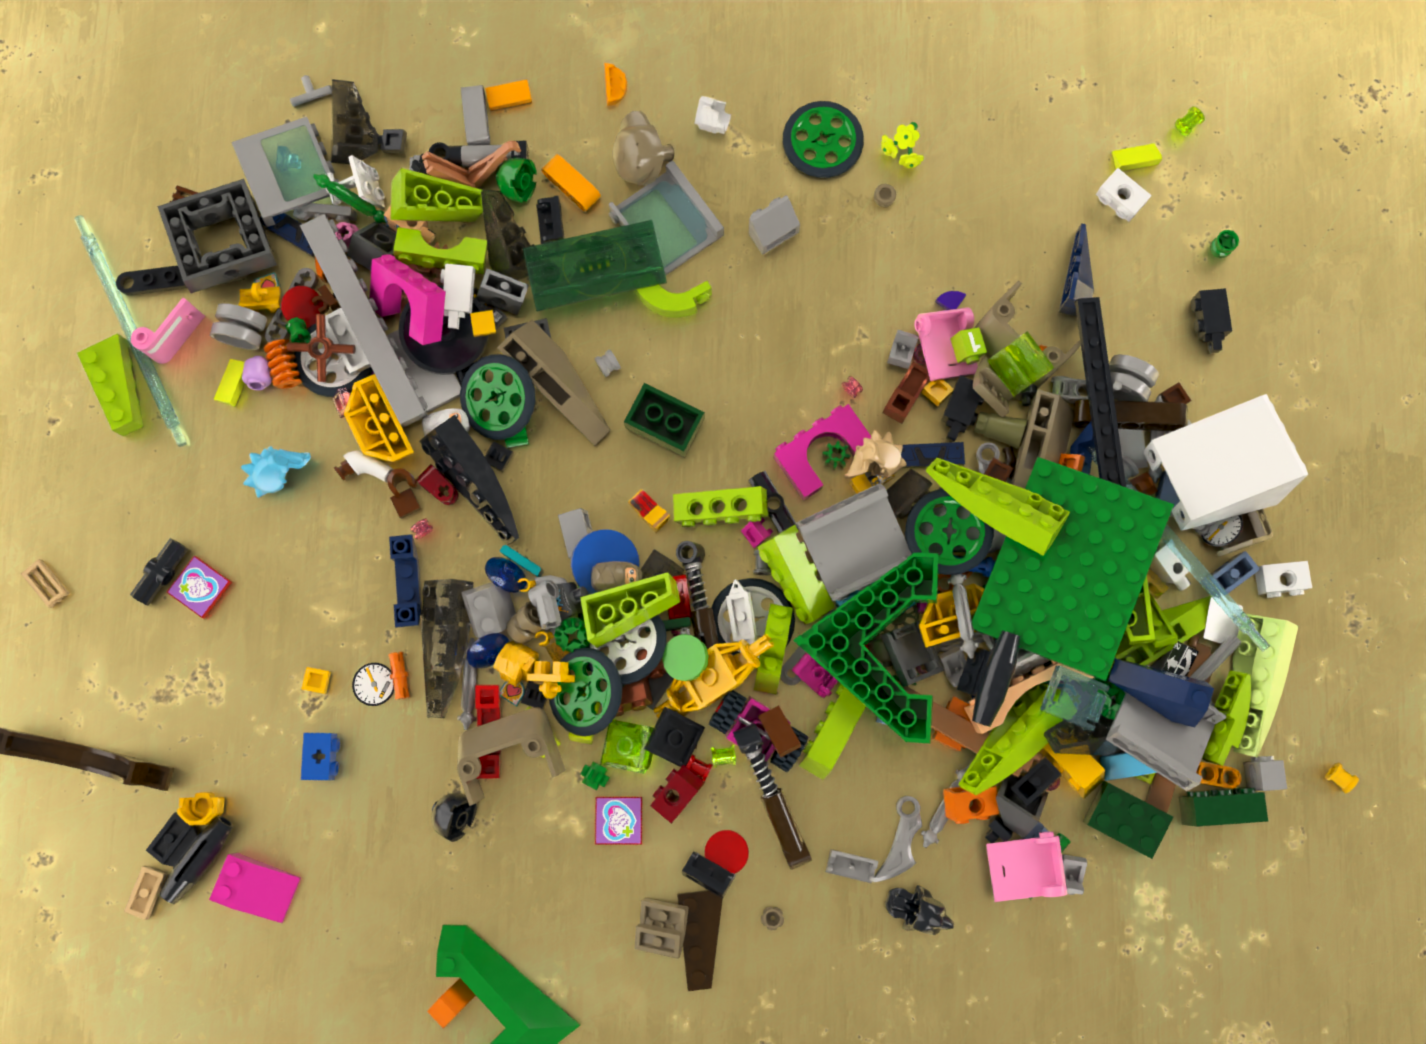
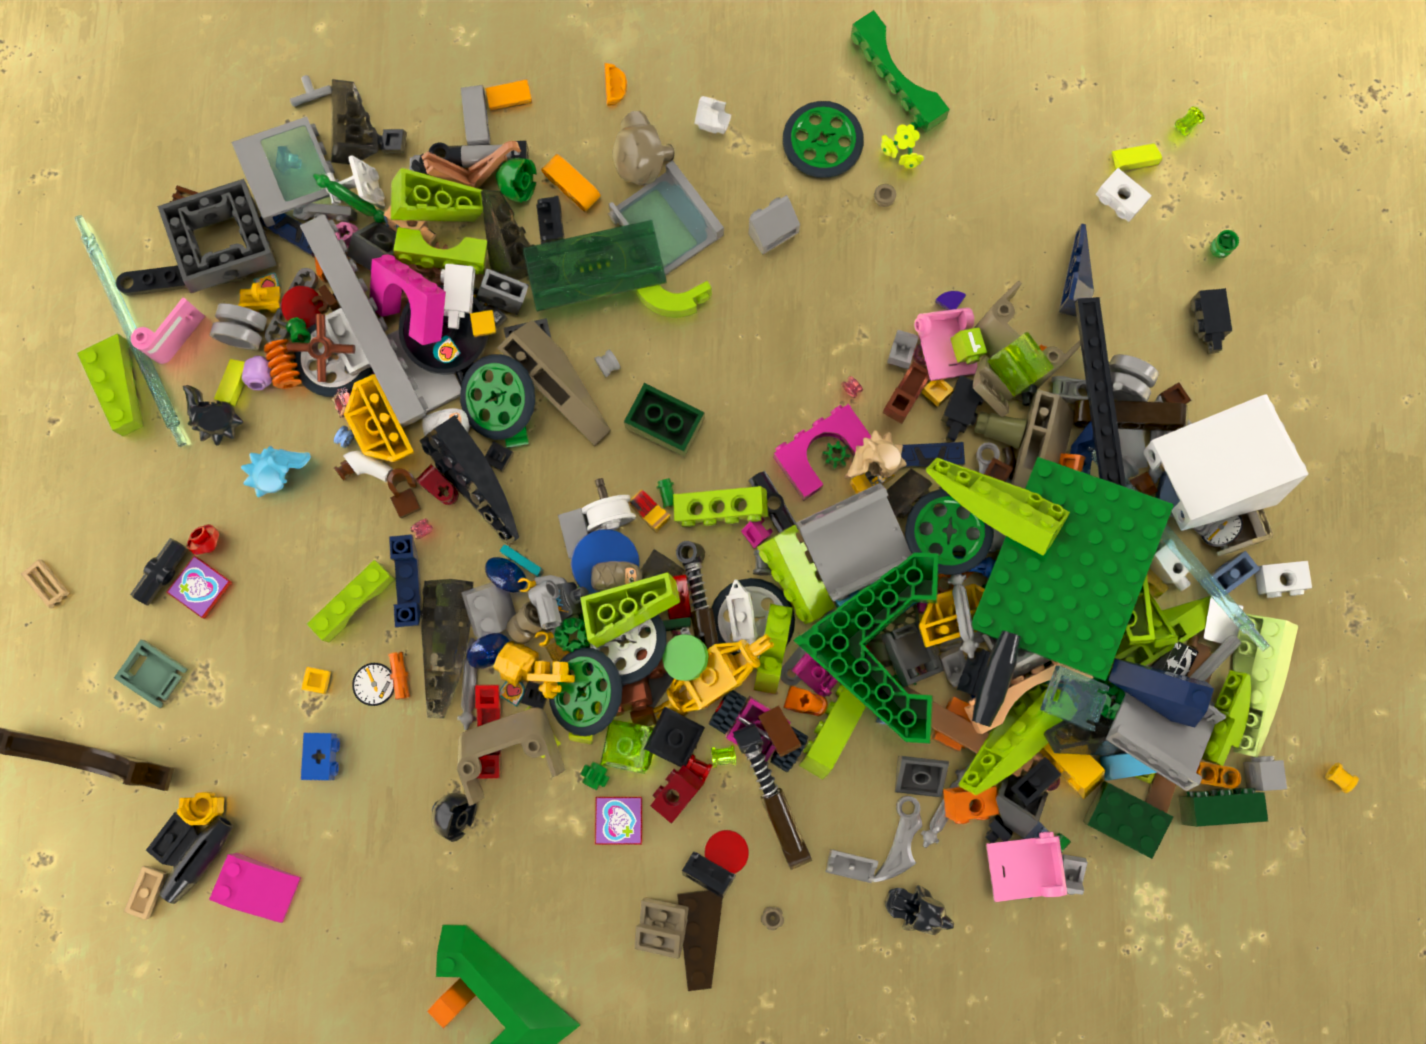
(156, 675): none -> sand green container
(203, 539): none -> red plate
(210, 419): none -> black head
(337, 612): none -> lime arch
(343, 436): none -> light blue bush
(445, 350): none -> tile
(608, 511): none -> white wheel
(644, 717): none -> reddish brown tile
(666, 492): none -> green pin
(804, 701): none -> orange piece
(920, 776): none -> dark grey slope
(923, 104): none -> green arch

